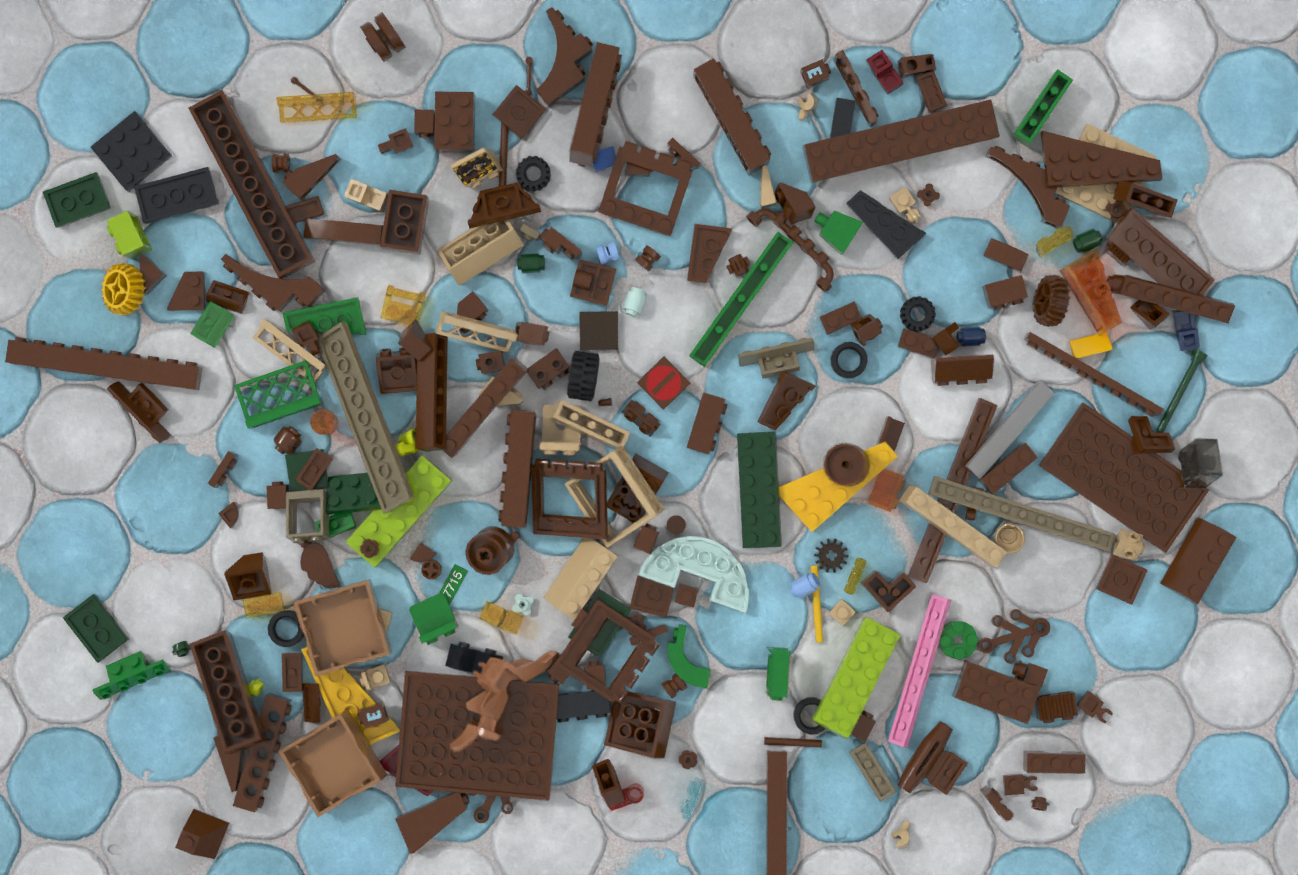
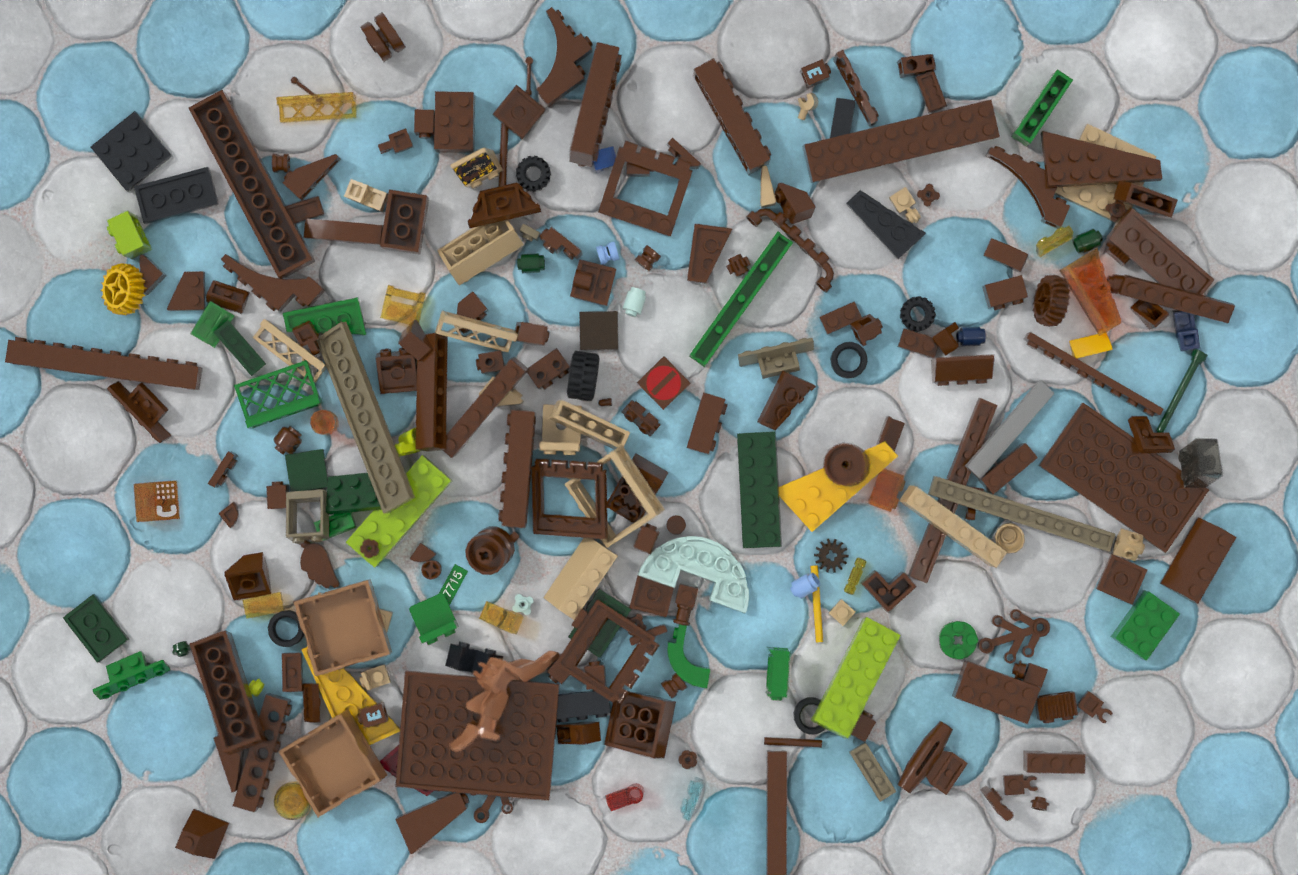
(76, 200): dark green plate -> none
(156, 501): none -> clear orange slope
(239, 348): none -> dark green plate
(291, 801): none -> clear yellow cylinder
(314, 469): reddish brown plate -> none
(578, 733): none -> reddish brown slope
(608, 783): reddish brown brick -> none
(683, 615): none -> reddish brown bush
(838, 230): green torso -> none
(884, 72): dark red slope -> none
(903, 834): tan piece -> none
(919, 670): bright pink plate -> none
(1145, 625): none -> green brick

